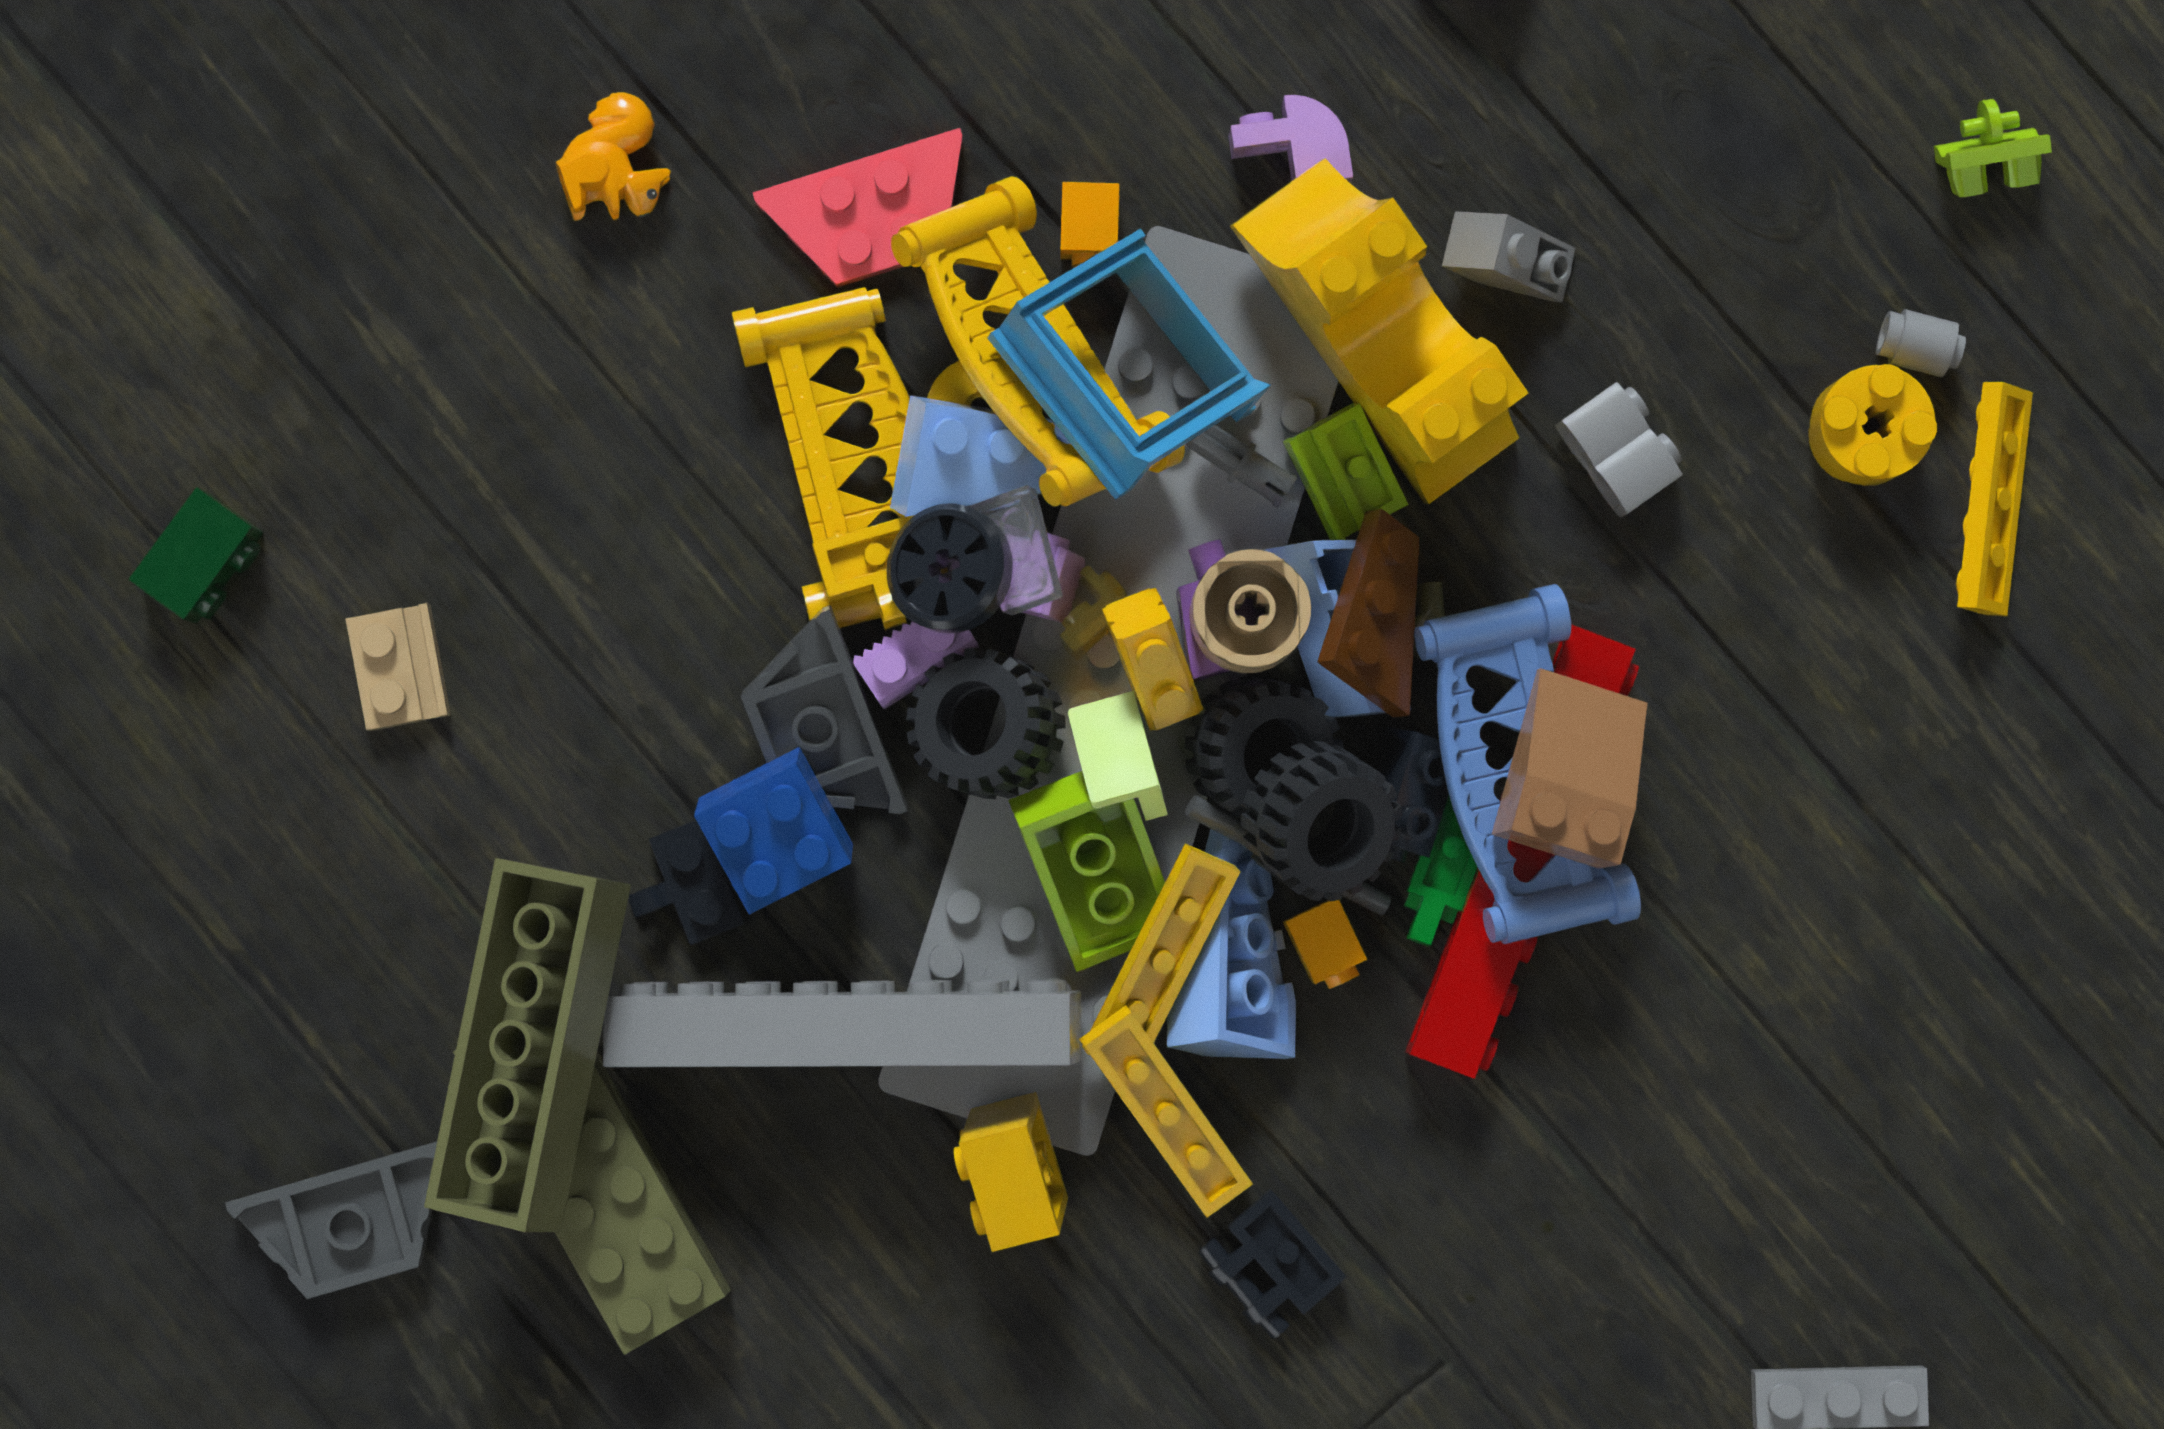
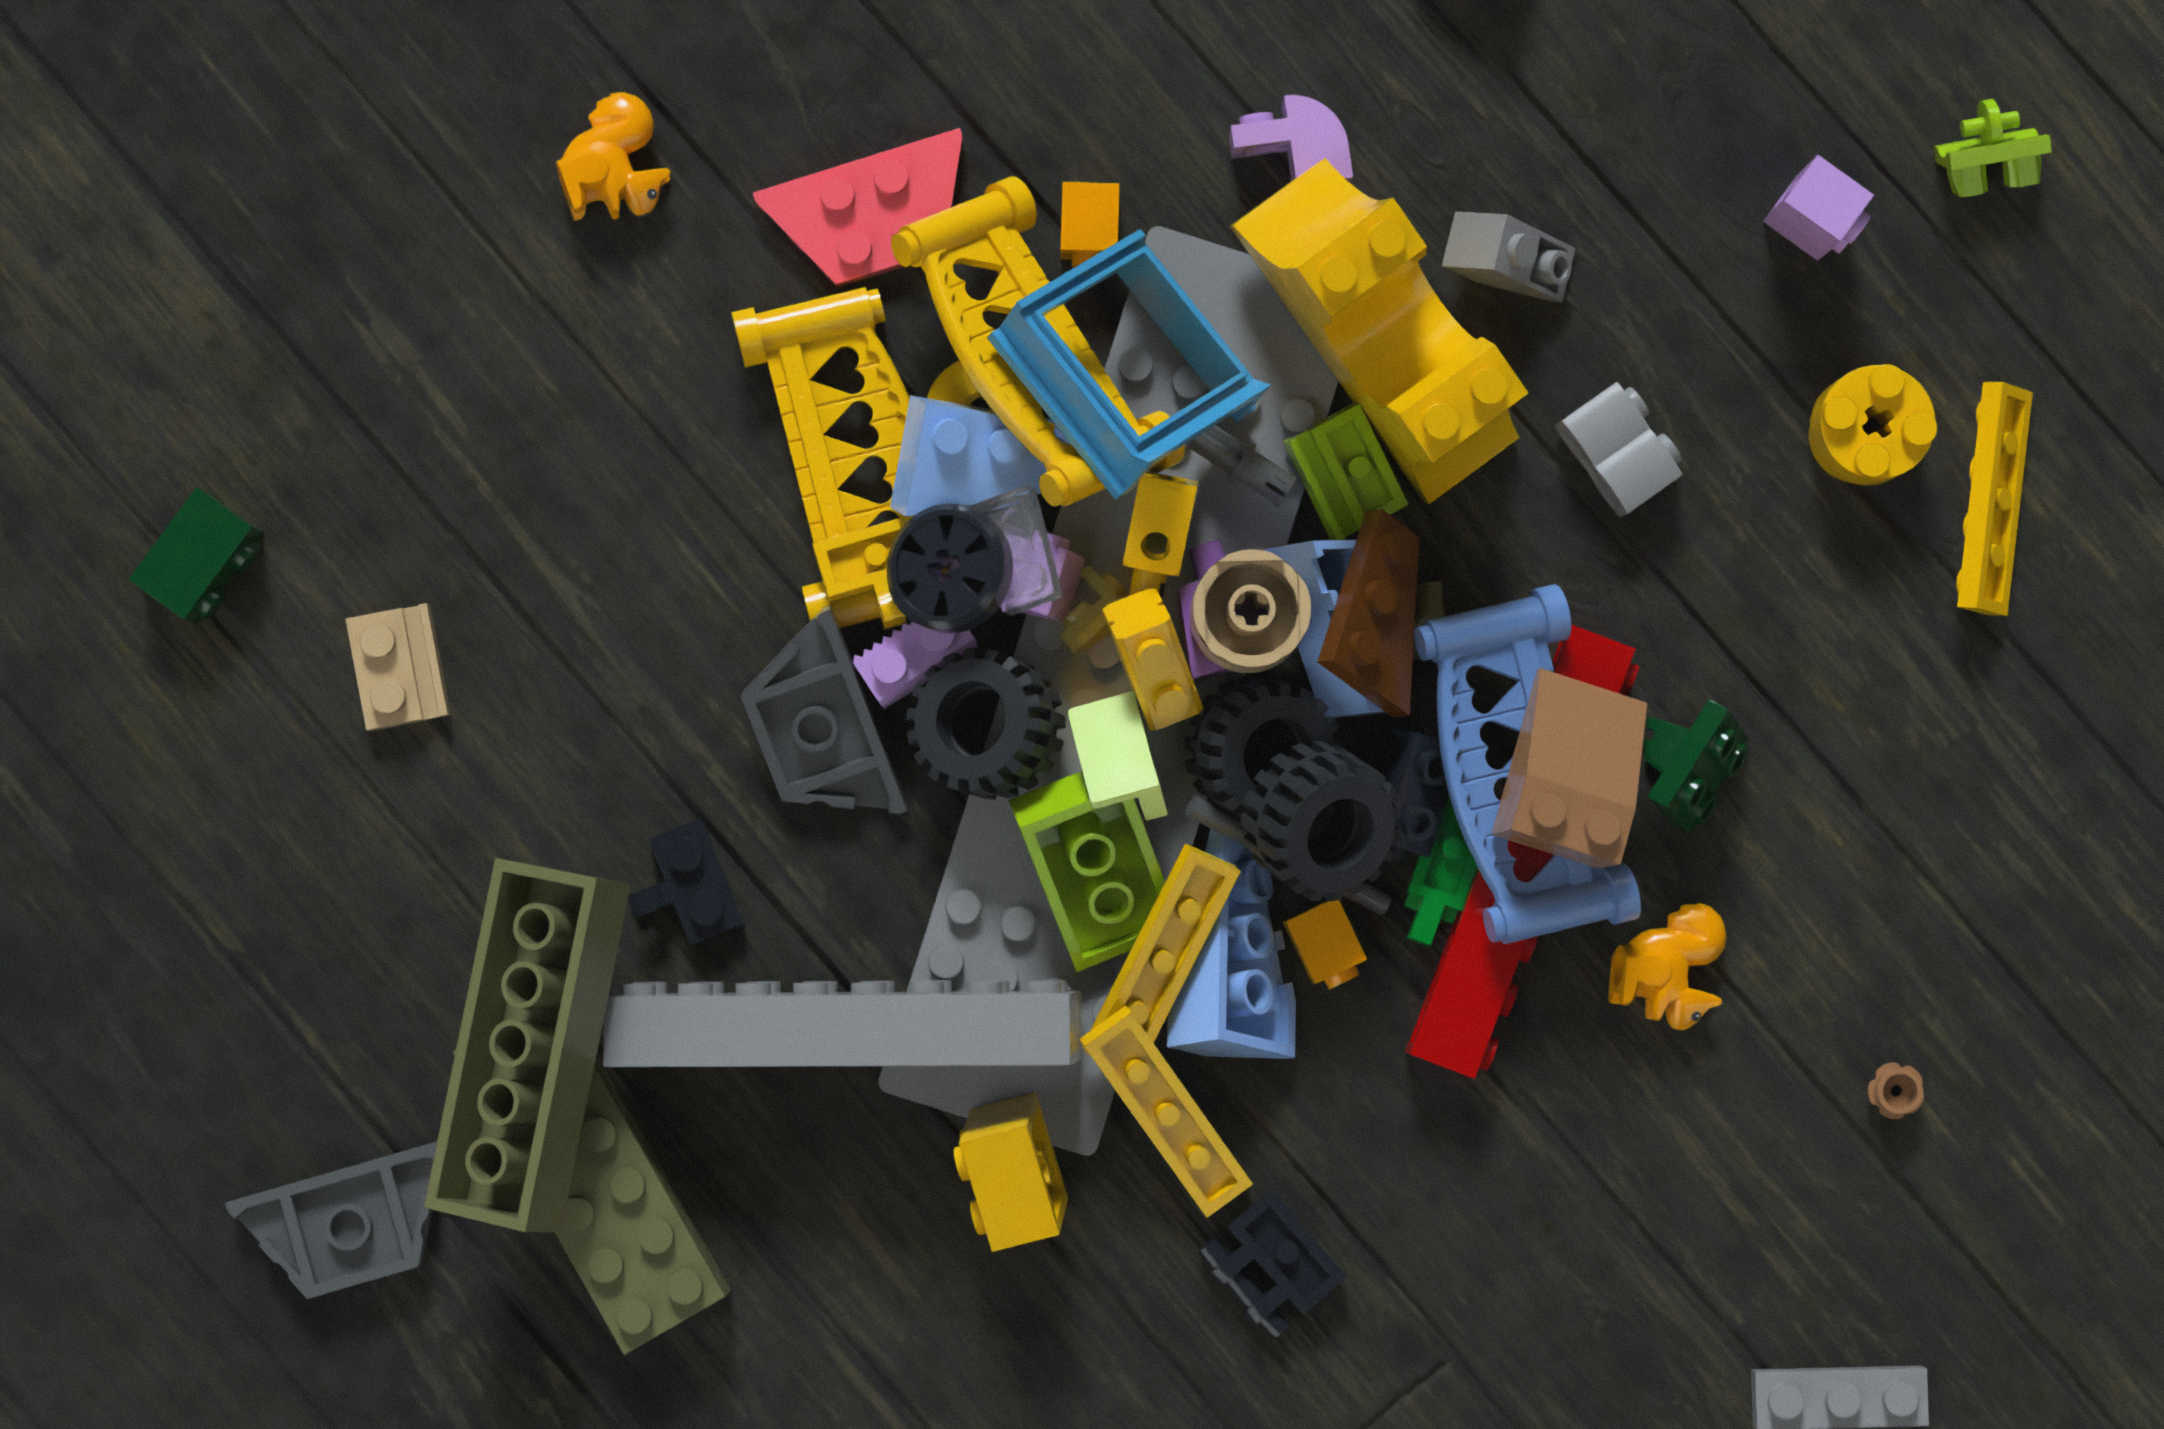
(774, 830): blue brick -> none
(1161, 506): none -> yellow torso
(1658, 966): none -> light orange animal
(1693, 763): none -> dark green plate
(1821, 209): none -> lavender brick
(1911, 1090): none -> medium nougat plate
(1920, 342): light grey brick -> none

